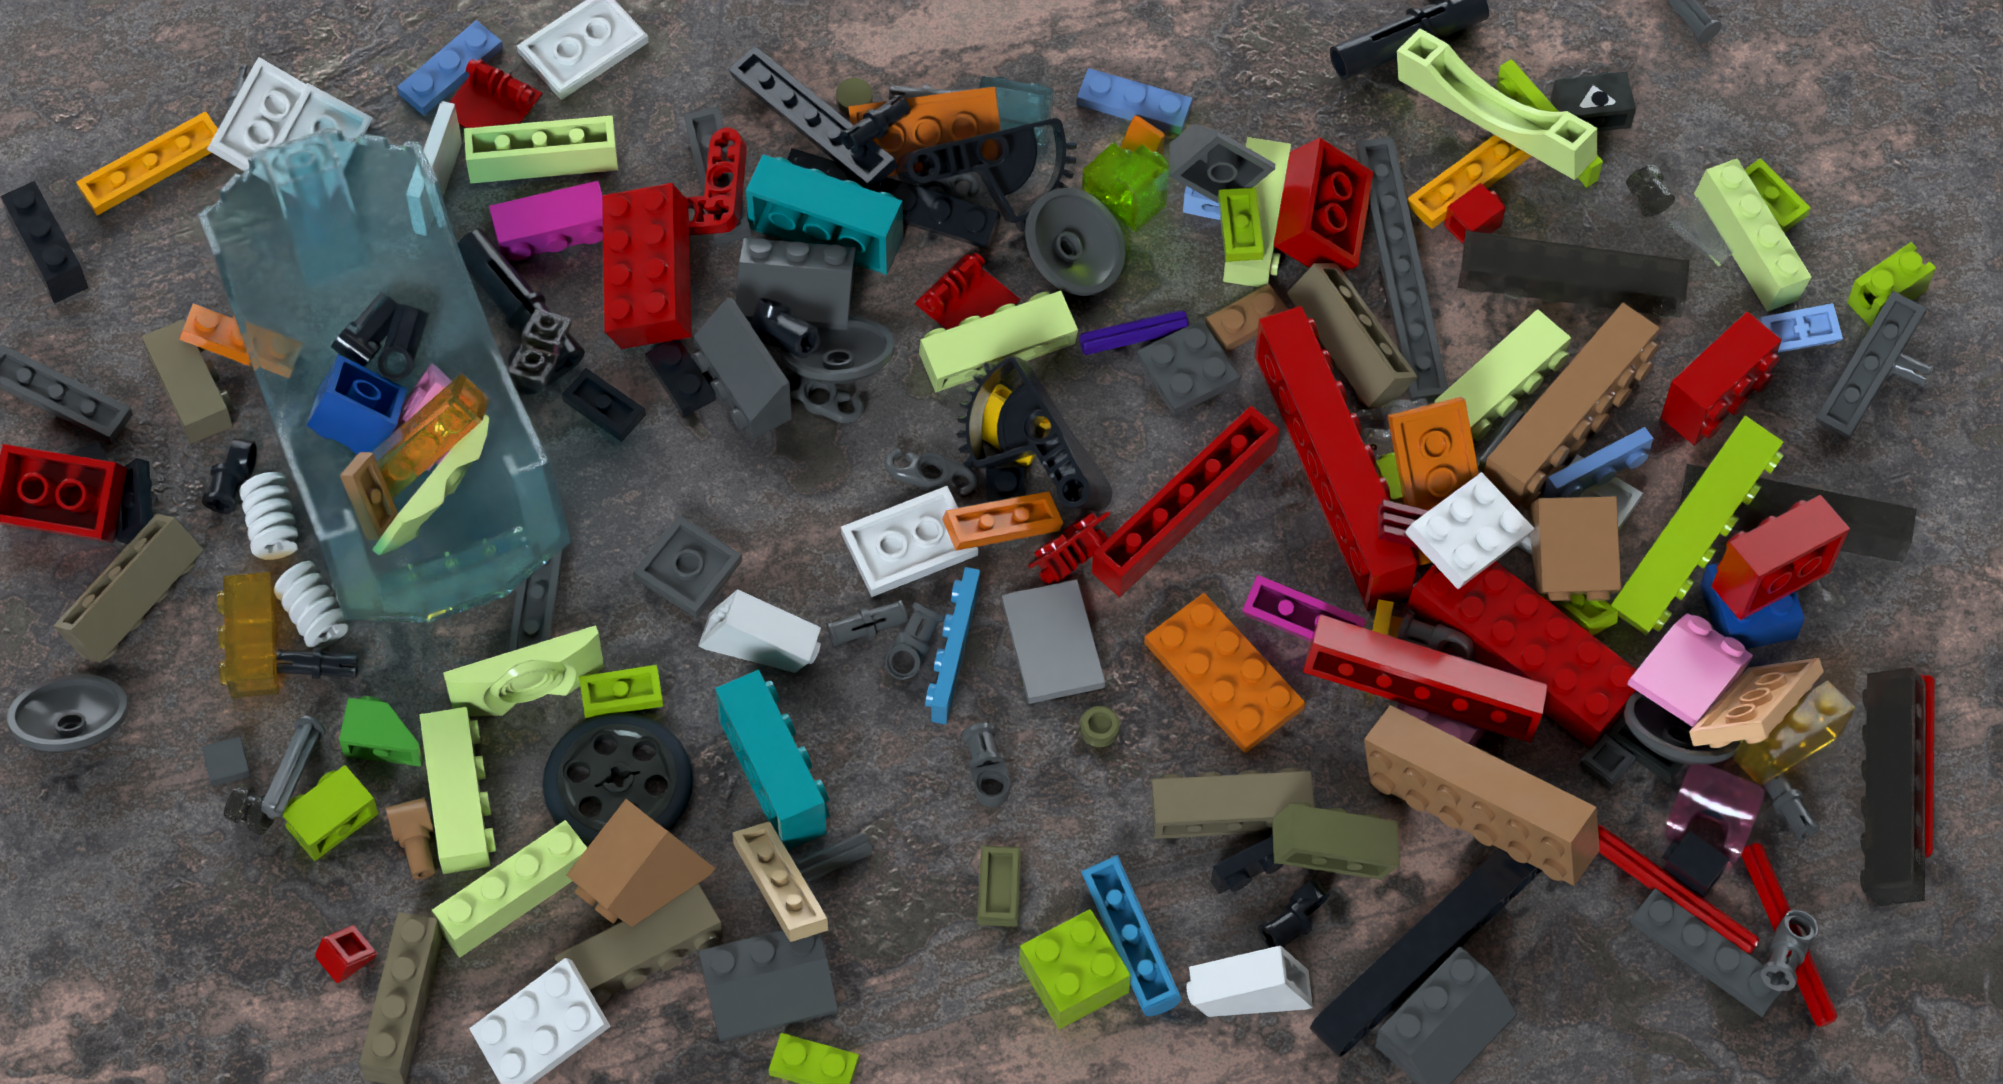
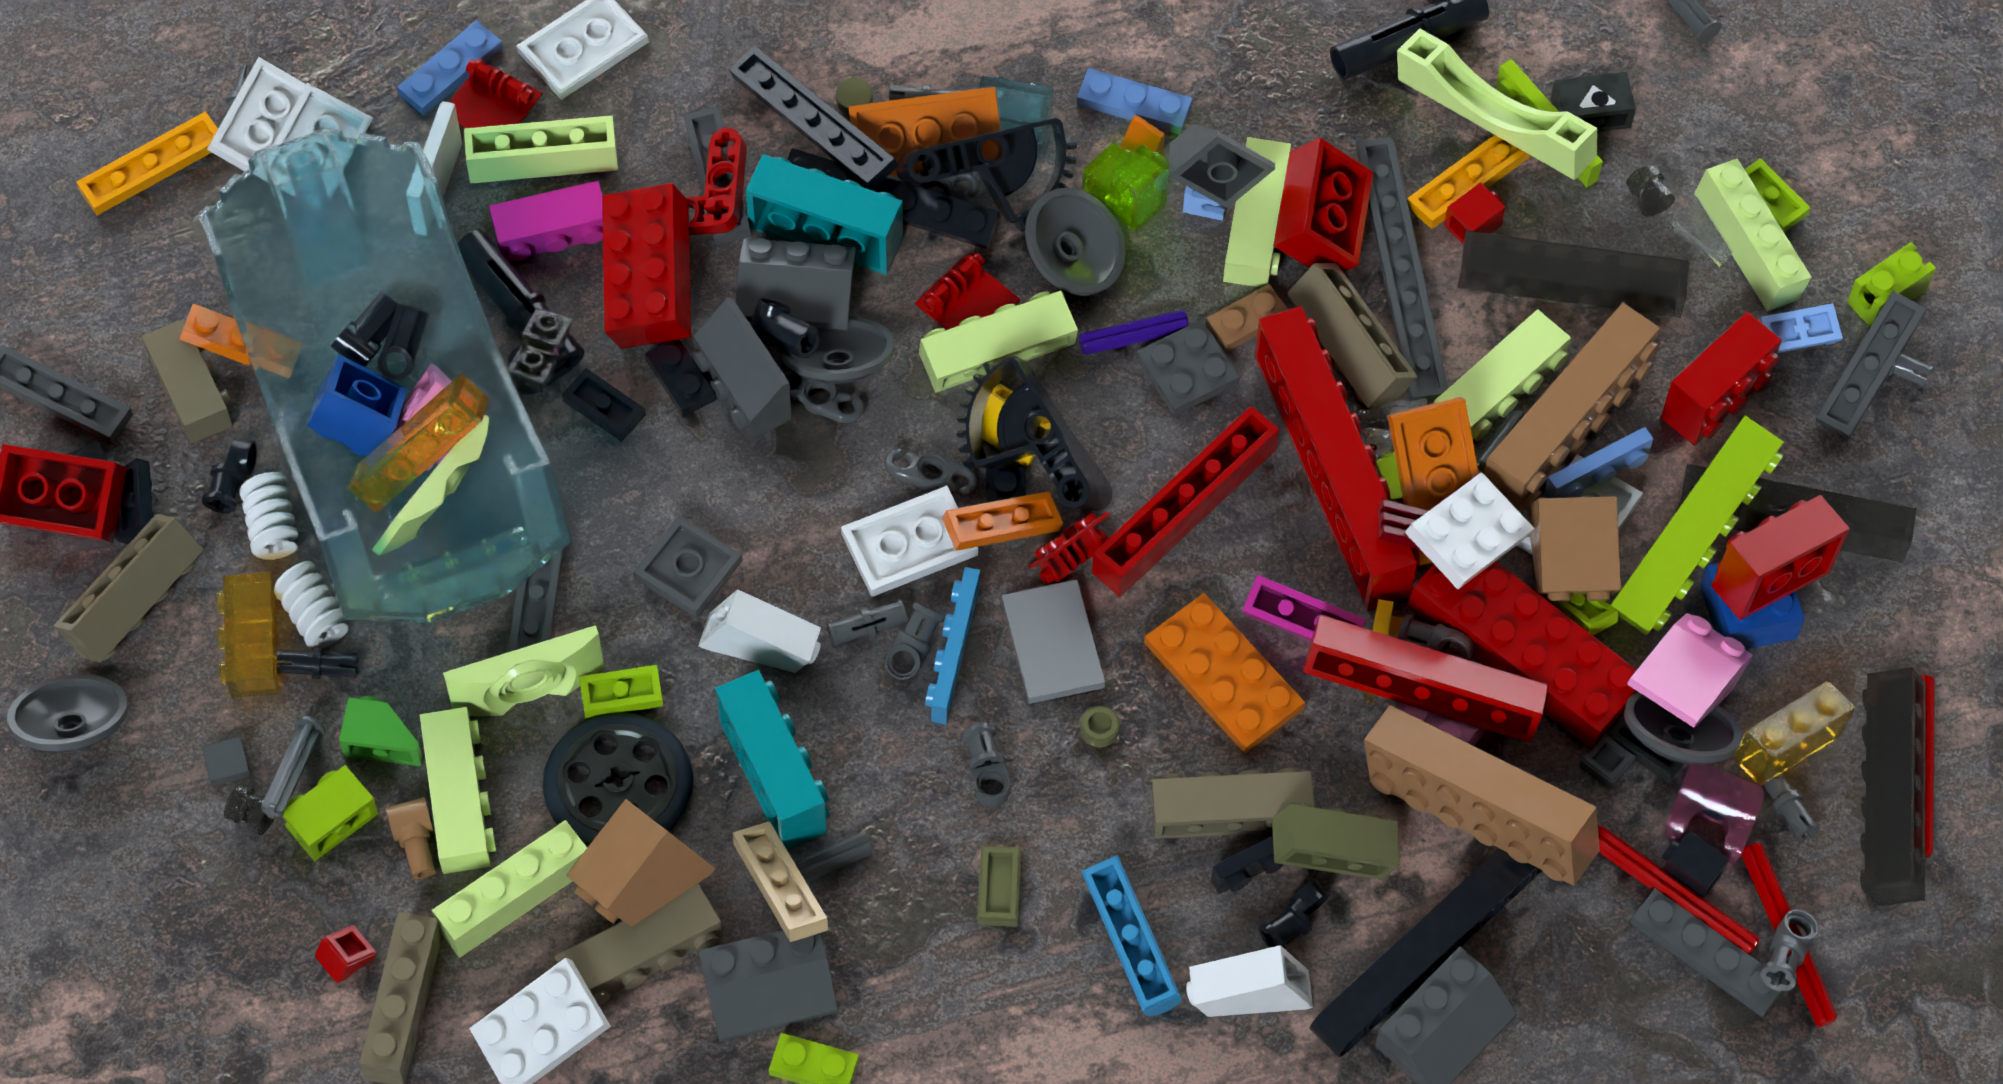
(44, 242): black brick -> none
(369, 495): medium nougat plate -> none
(875, 123): black pin -> none
(1074, 969): lime brick -> none
(1240, 224): lime plate -> none
(1756, 703): light nougat plate -> none

